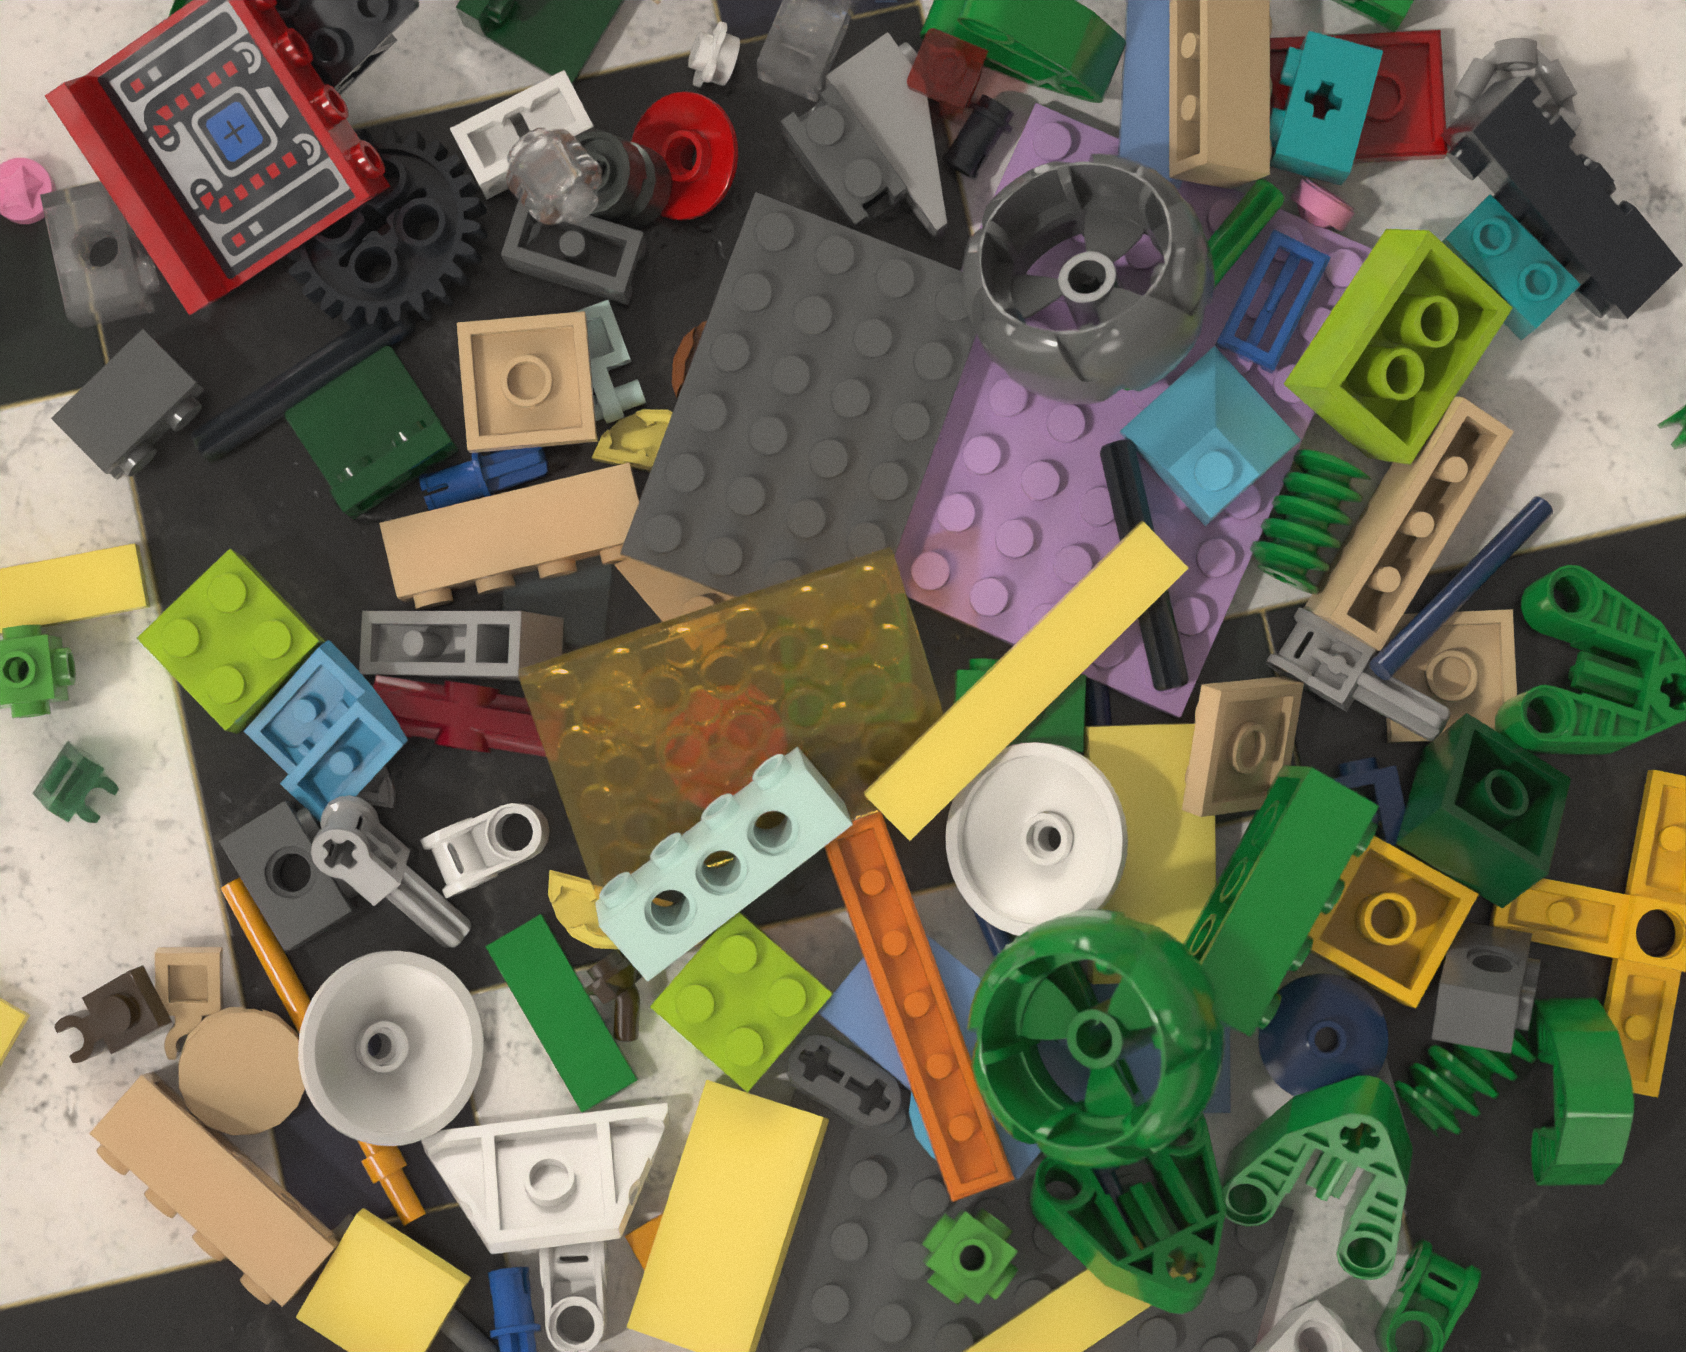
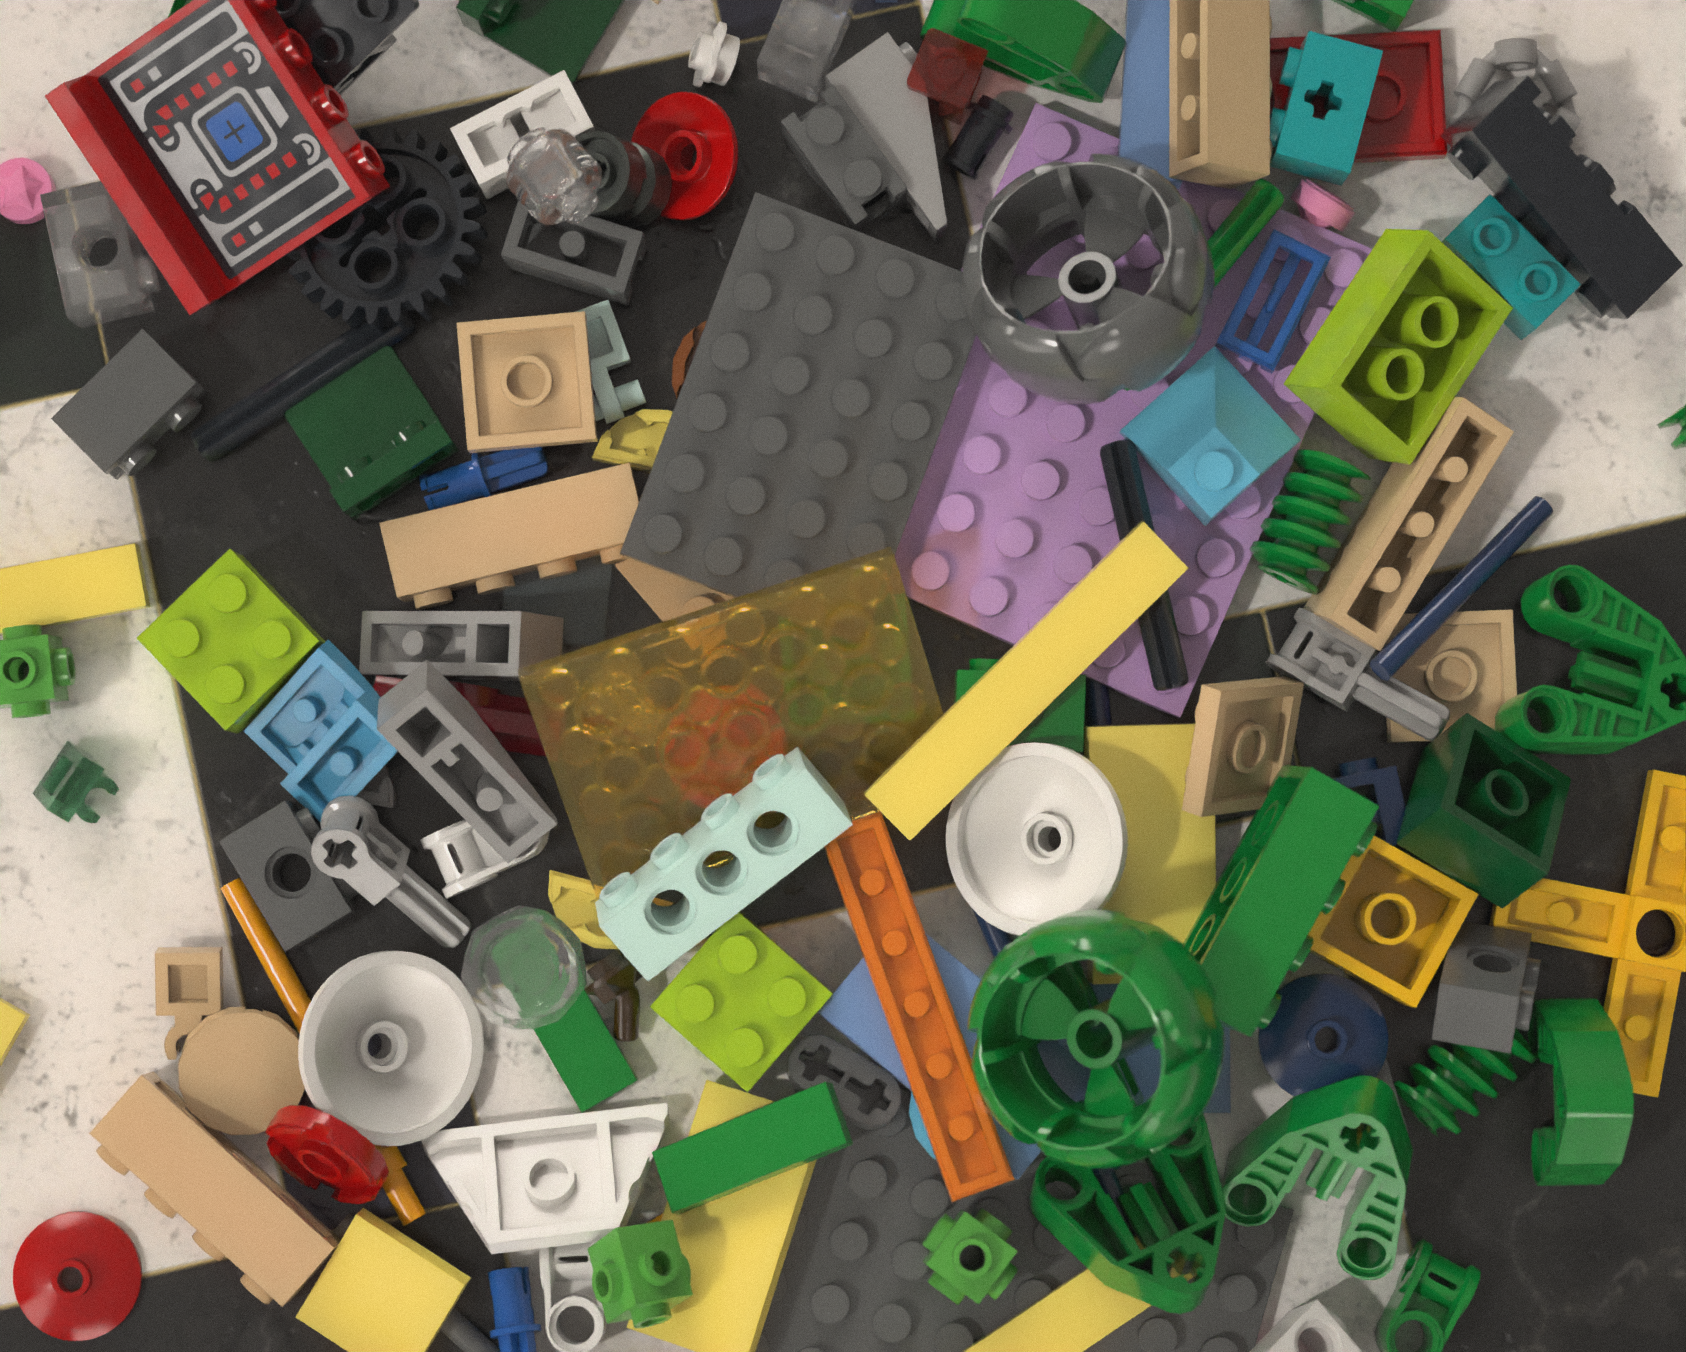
(108, 1268): none -> red dish
(117, 1015): dark brown plate -> none
(326, 1151): none -> red tile
(463, 760): none -> light grey slope
(524, 968): none -> clear hat
(640, 1273): none -> bright green brick
(752, 1148): none -> green tile

